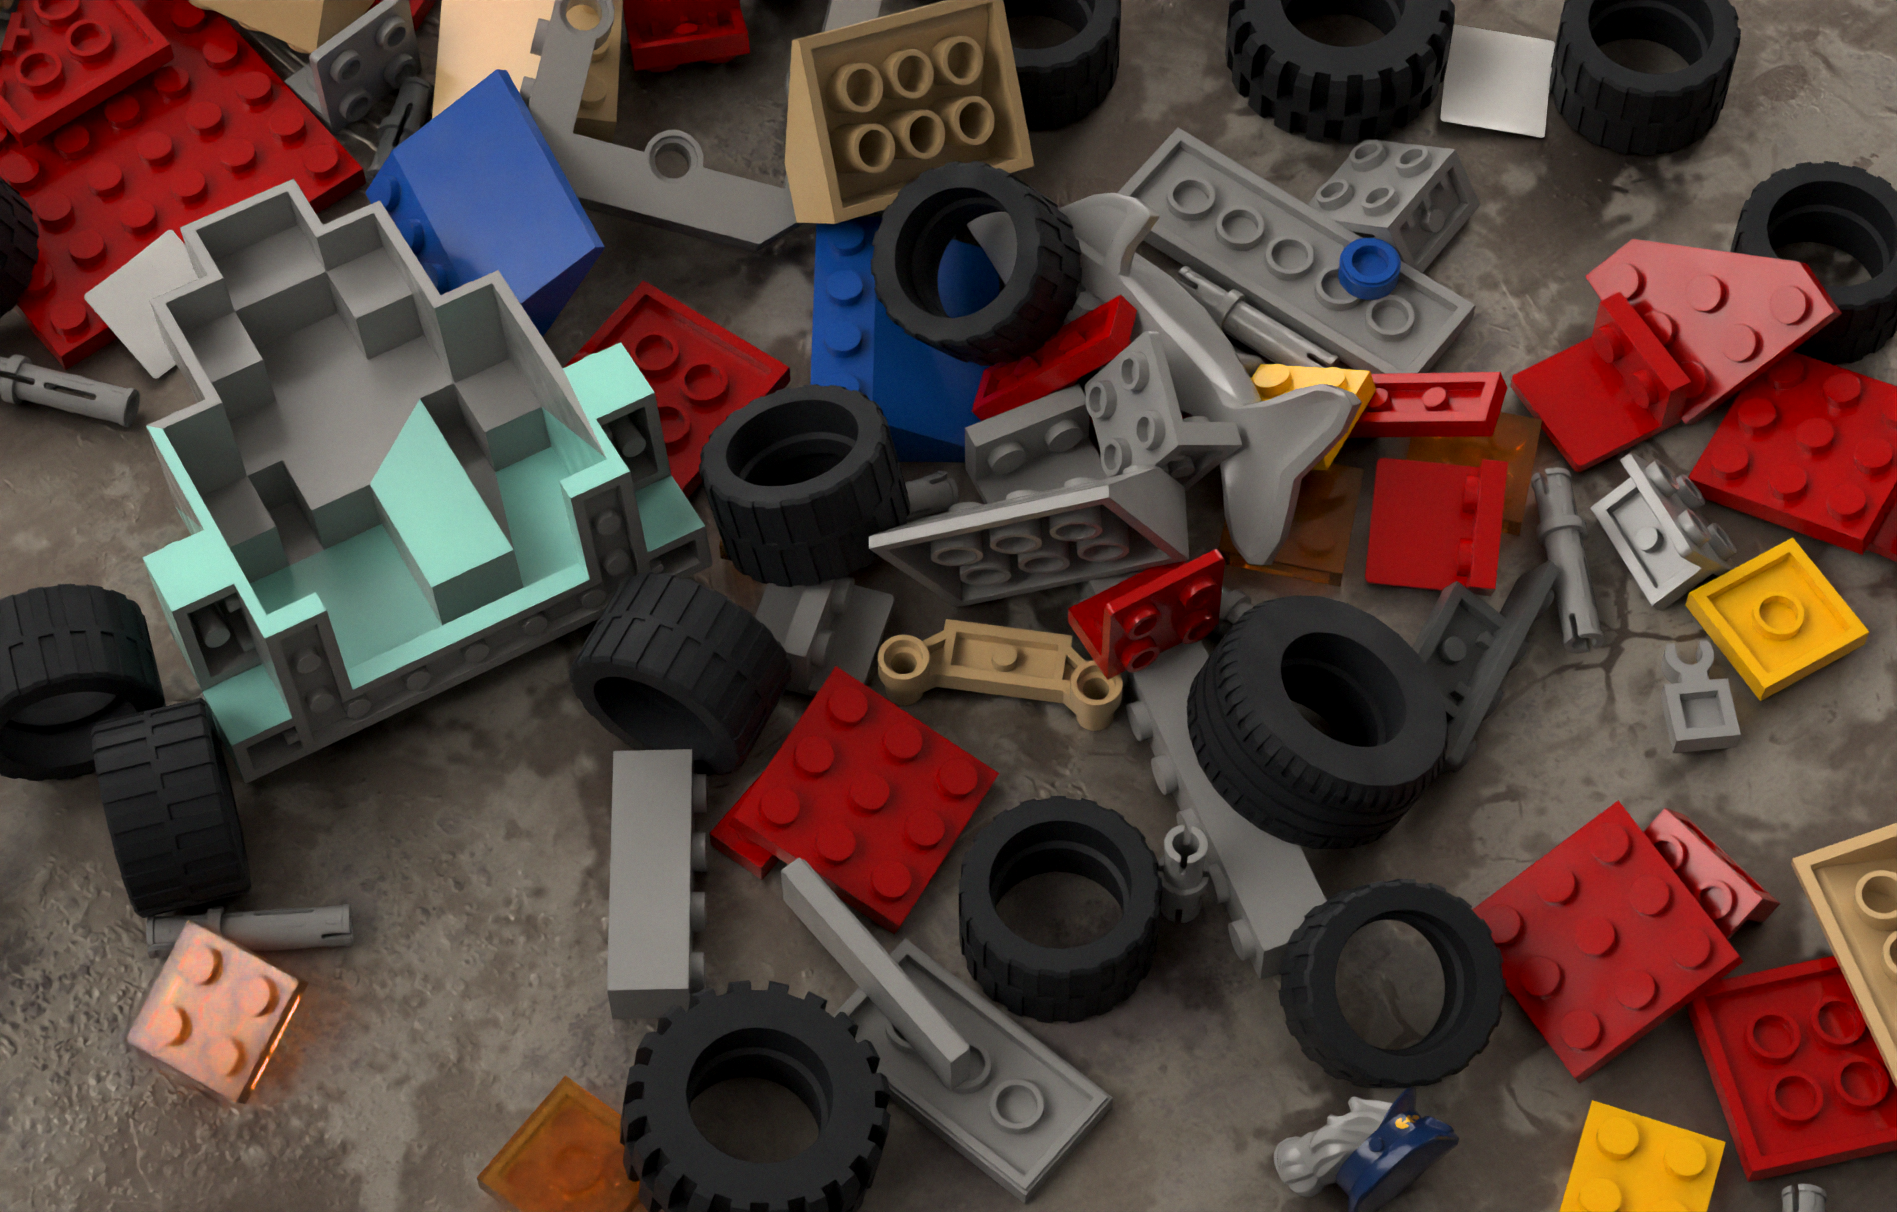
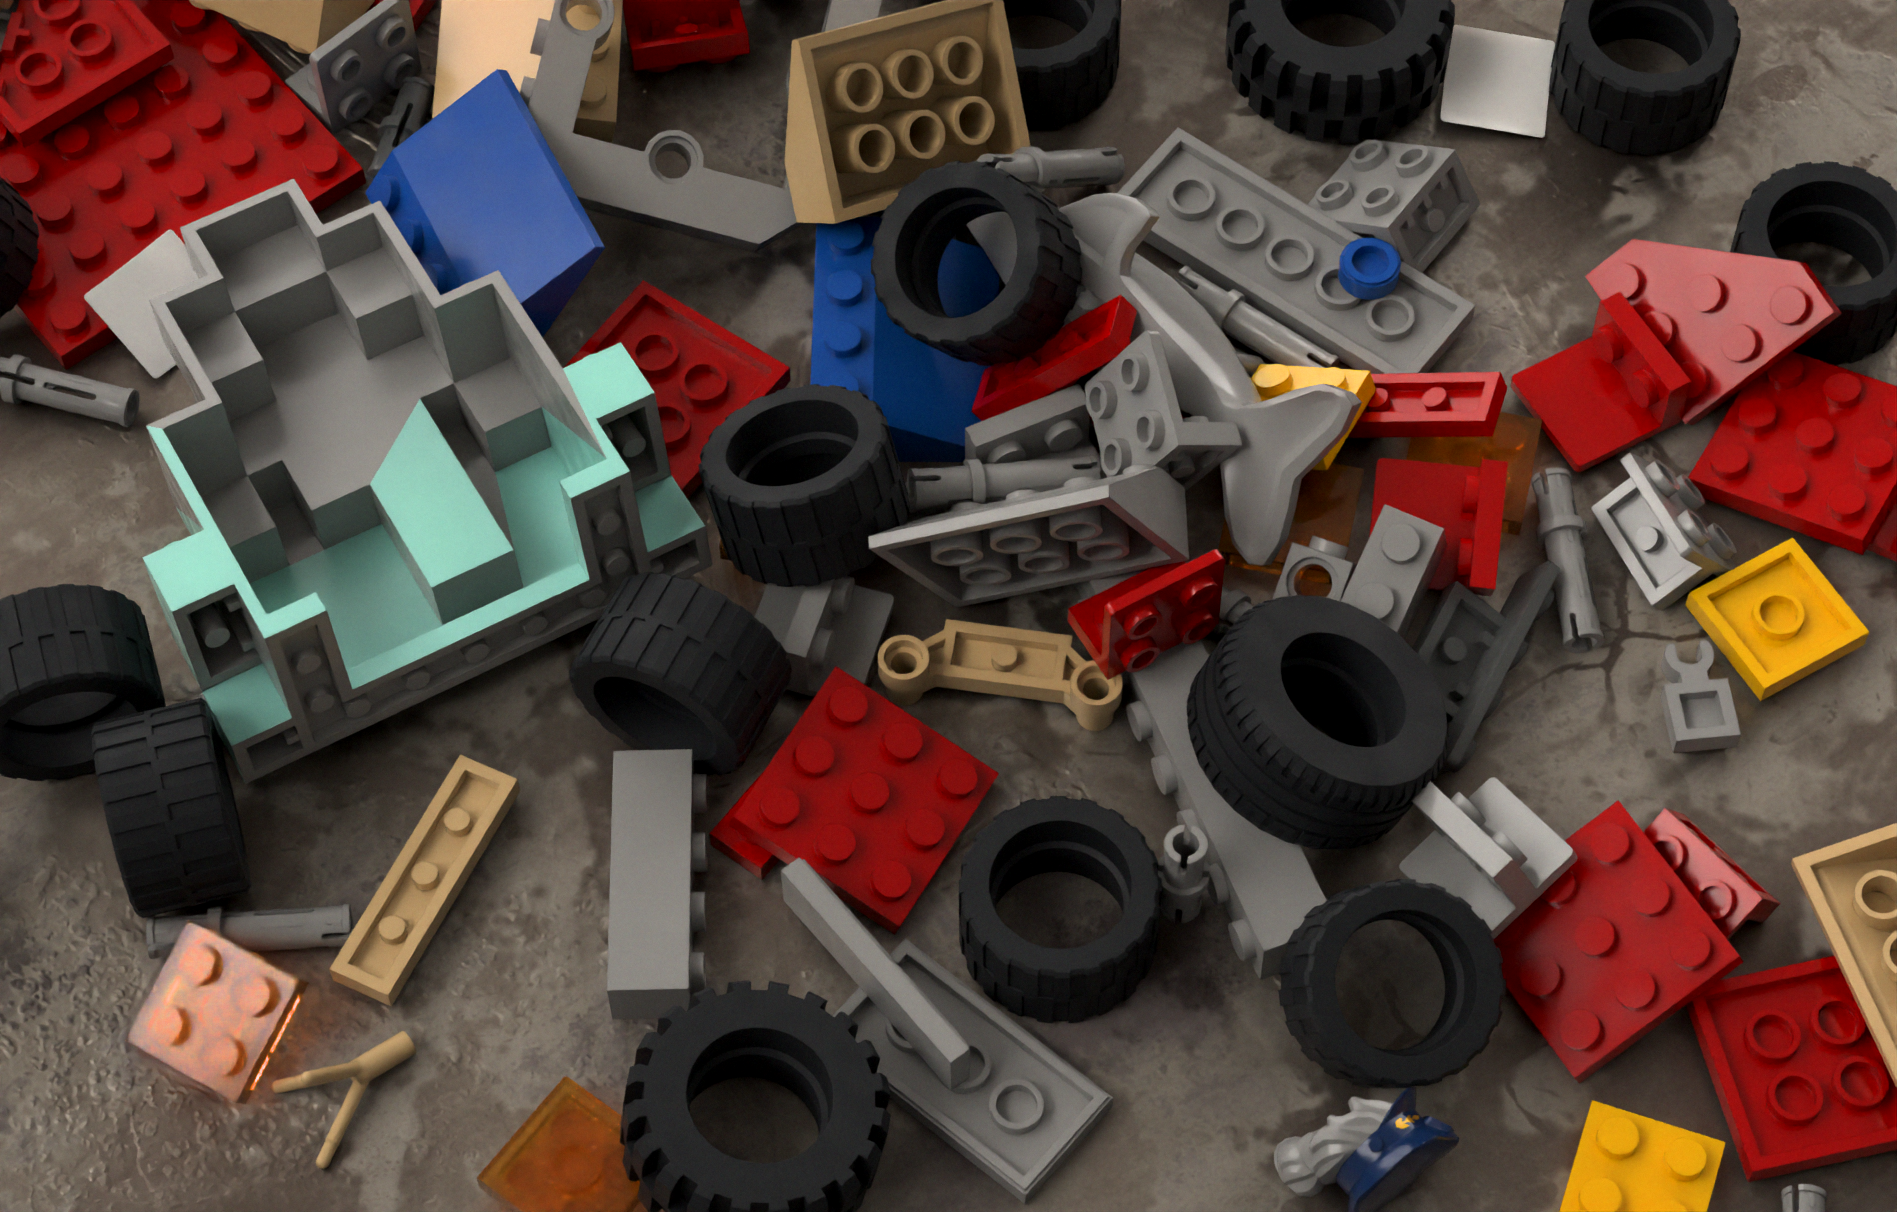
(361, 1072): none -> tan plant
(425, 880): none -> tan plate
(993, 481): none -> light grey pin
(1060, 167): none -> light grey pin
(1319, 552): none -> light grey brick
(1396, 568): none -> light grey brick
(1487, 851): none -> light grey bracket

